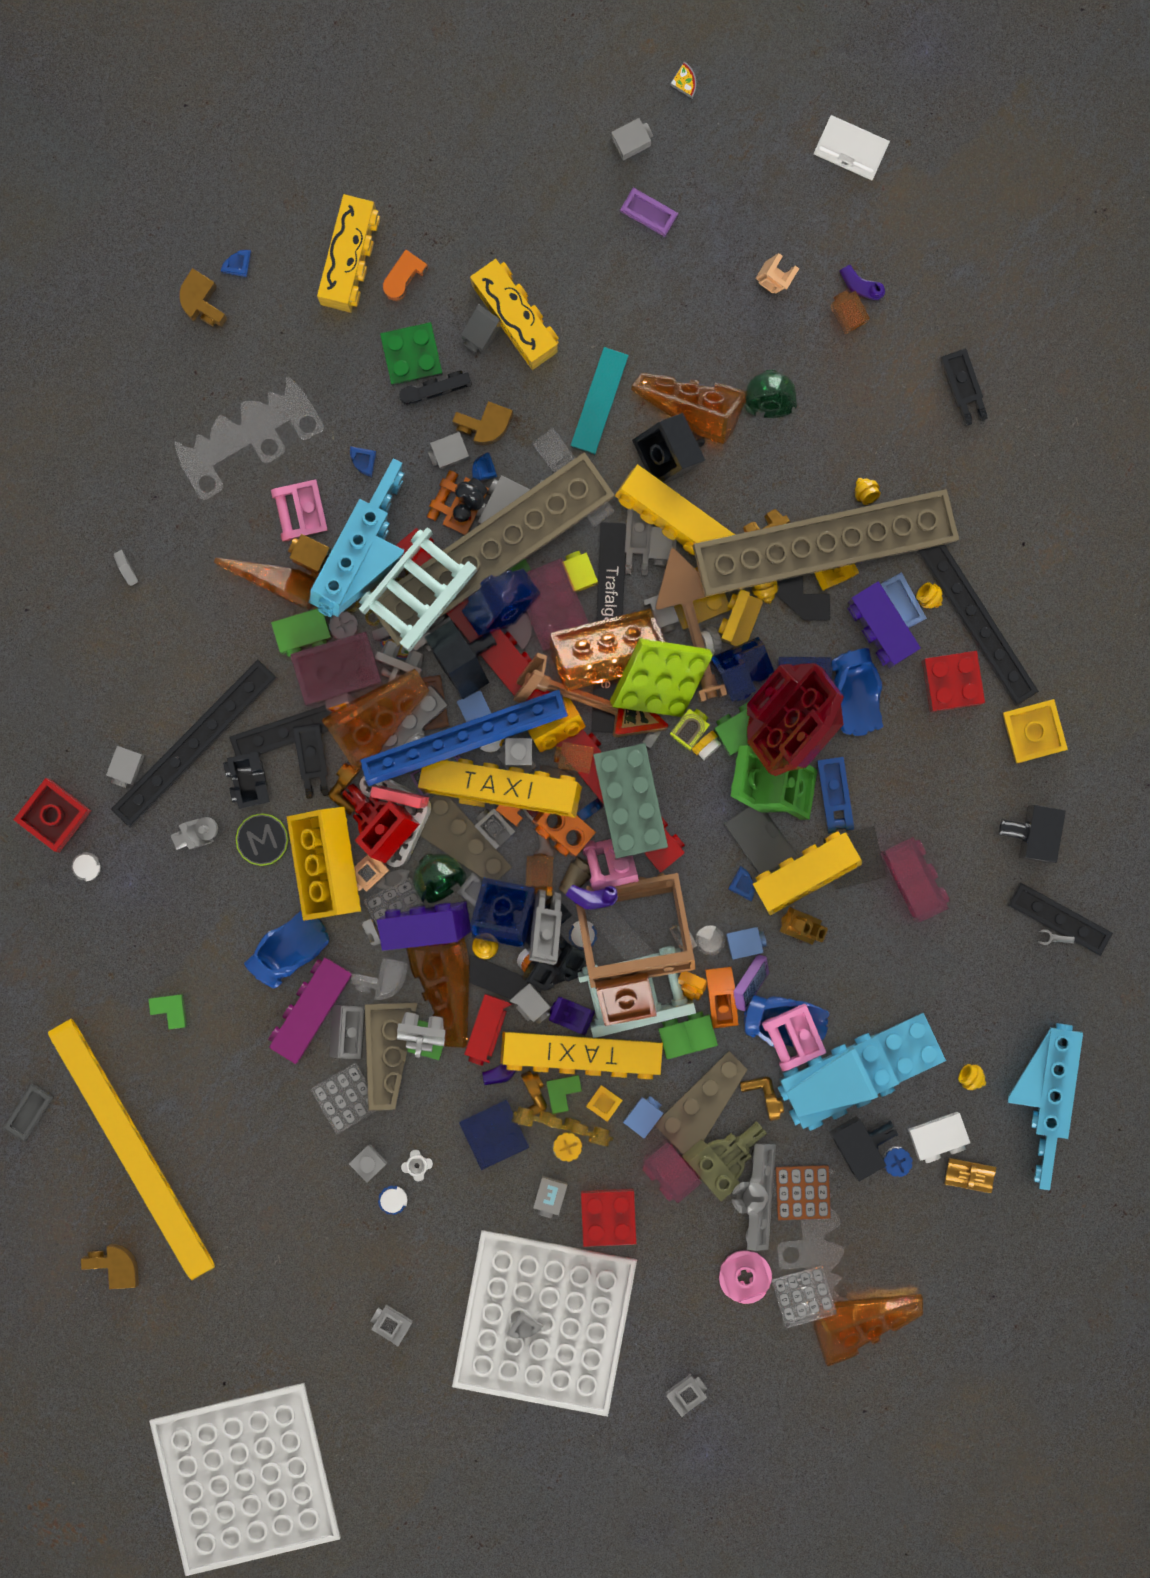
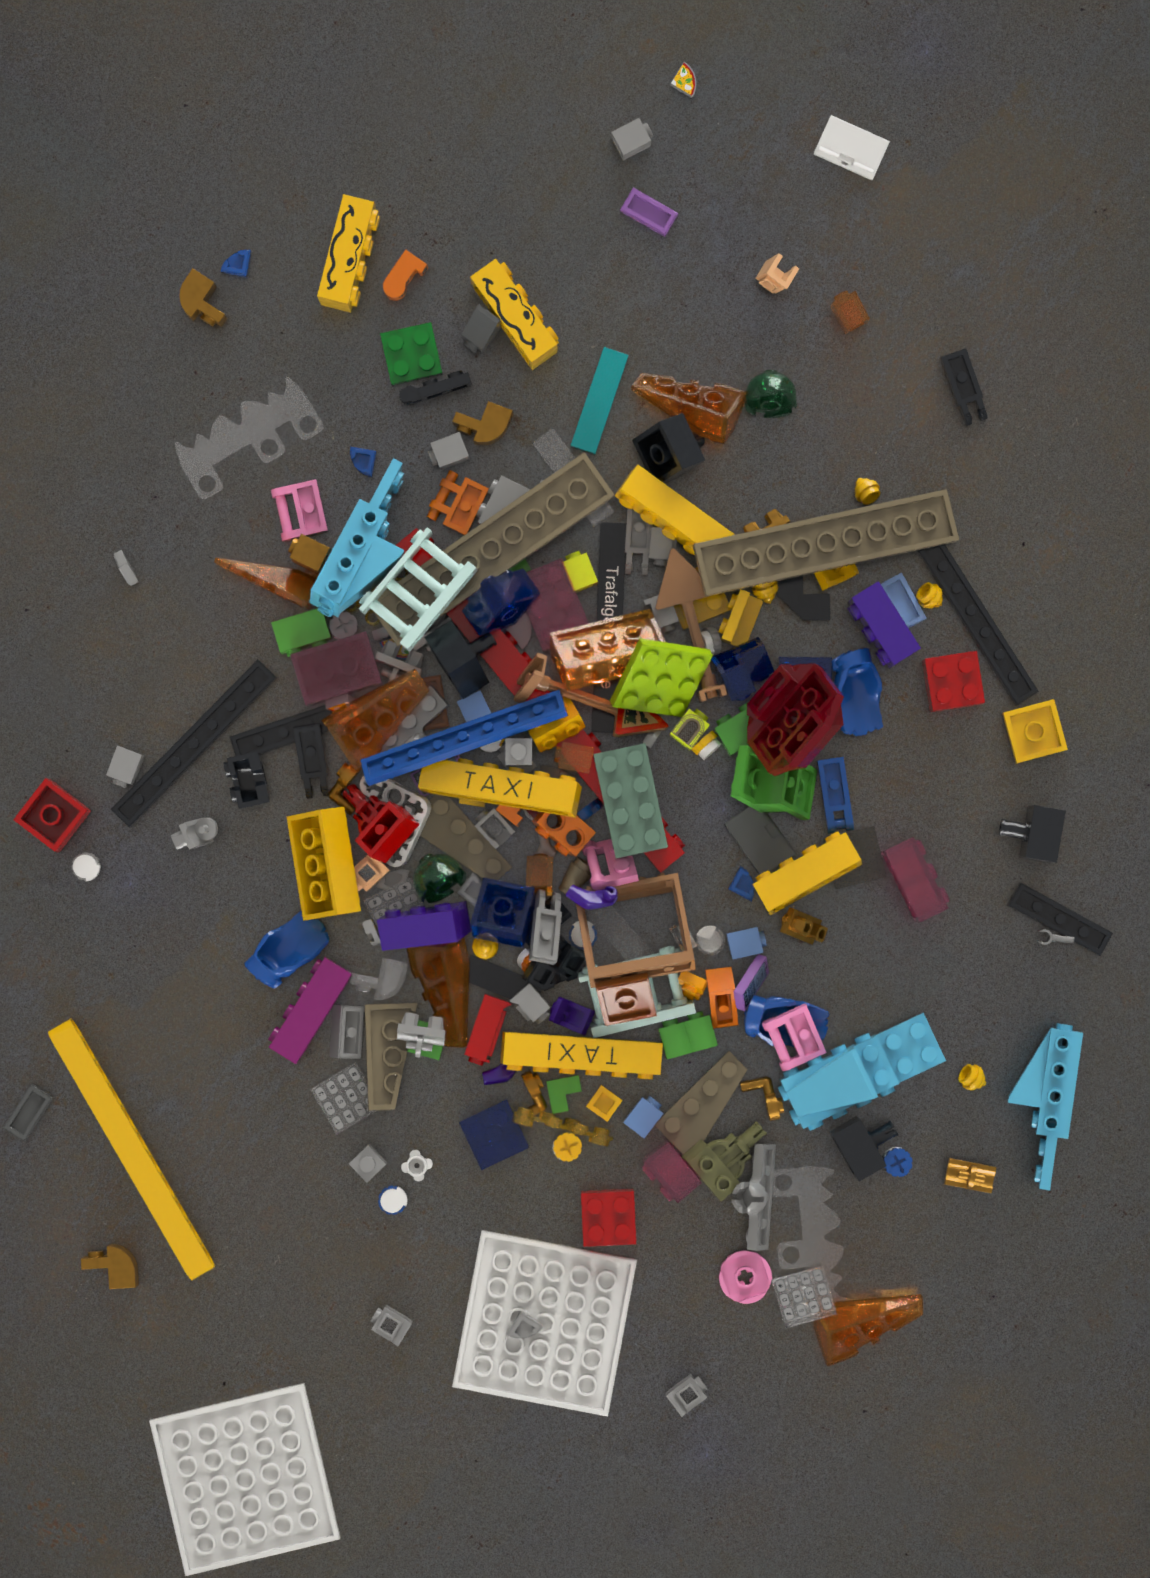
(173, 1007): bright green piece -> none
(262, 839): black tile -> none
(399, 796): coral tile -> none
(471, 496): black animal -> none
(483, 468): blue tile -> none
(550, 1197): light grey brick -> none
(803, 1192): tile -> none
(863, 288): dark purple arm -> none
(939, 1137): white brick -> none

